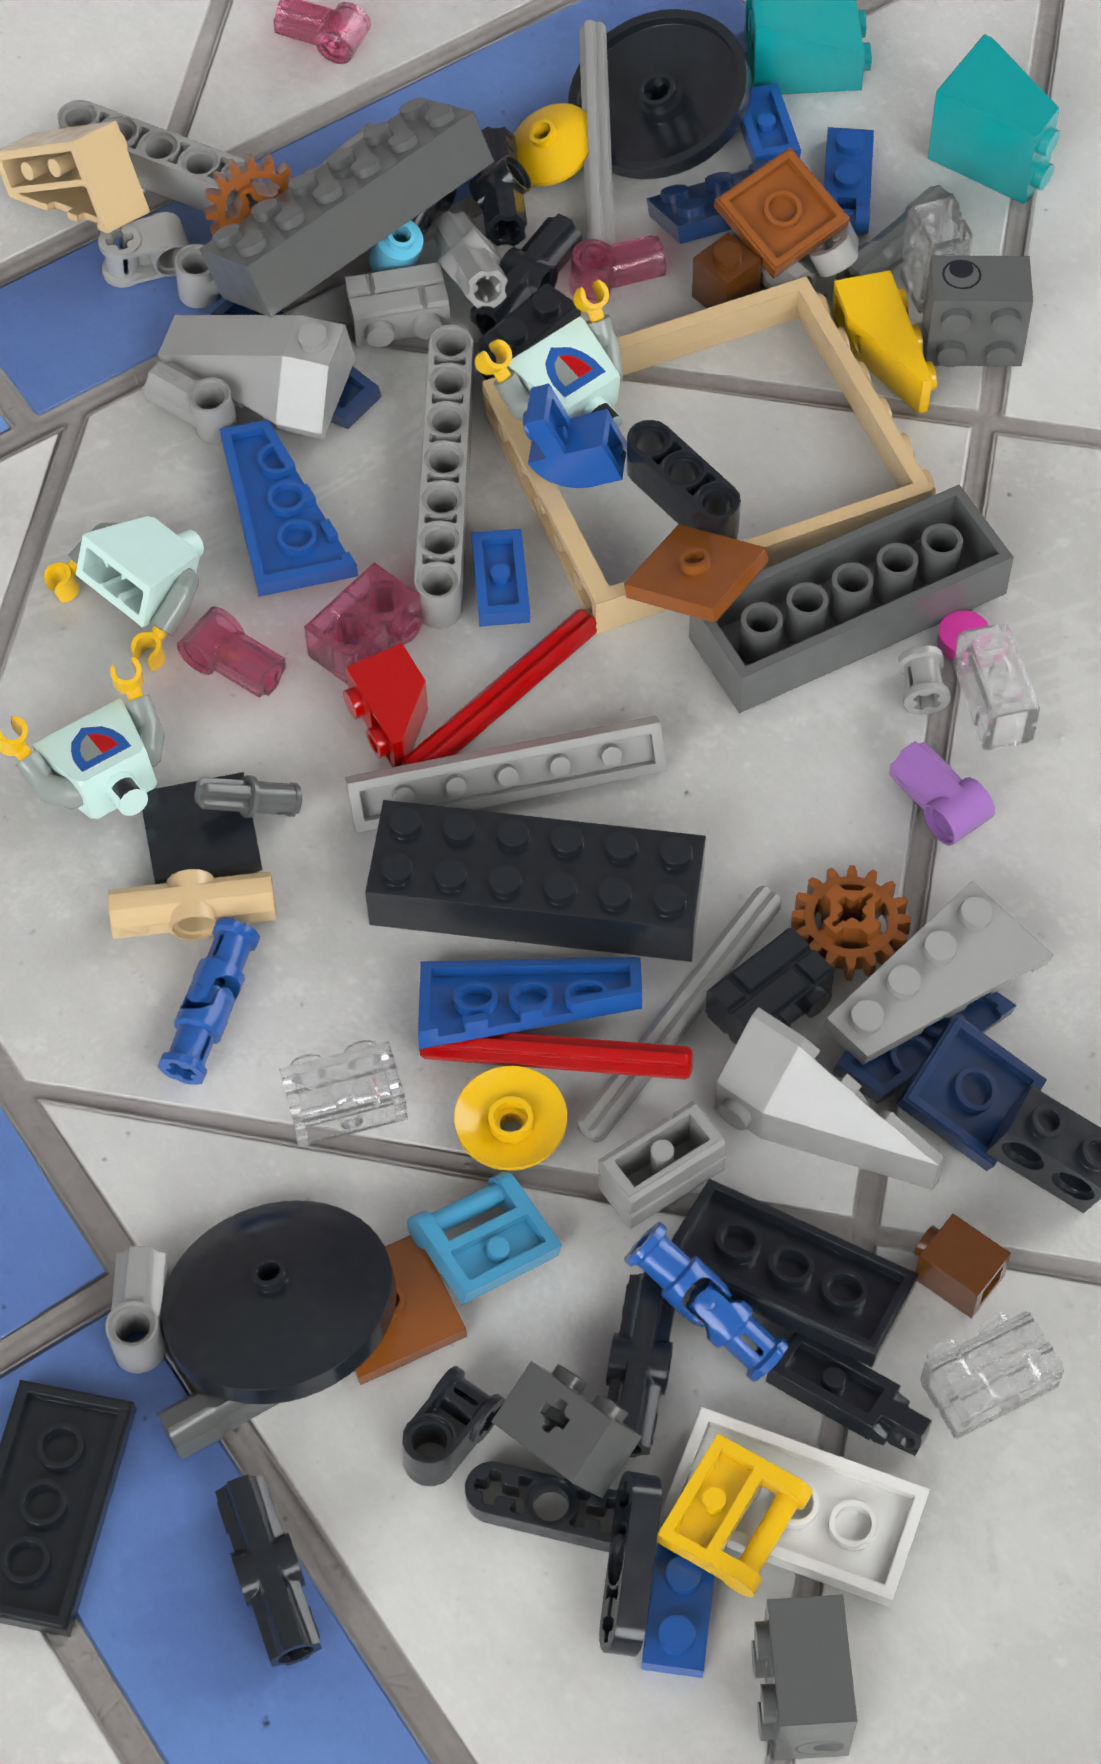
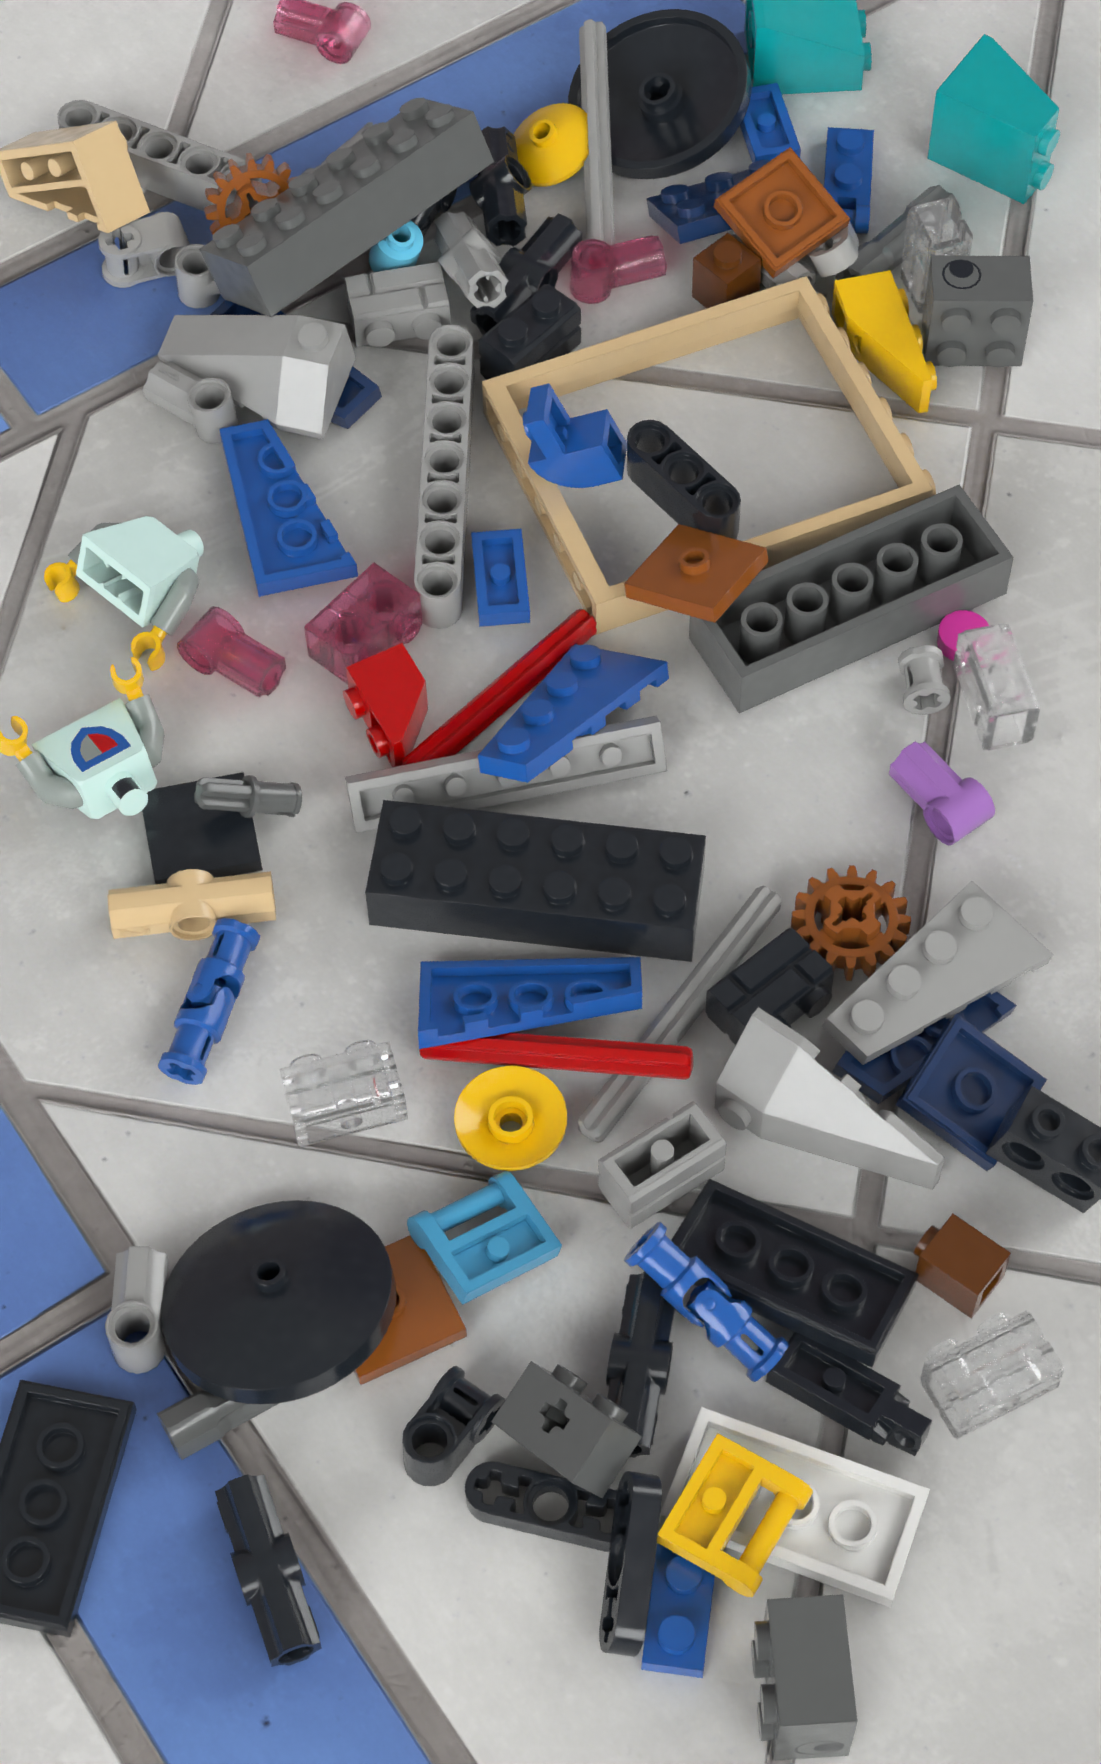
(568, 705): none -> blue wing
(576, 360): torso -> none

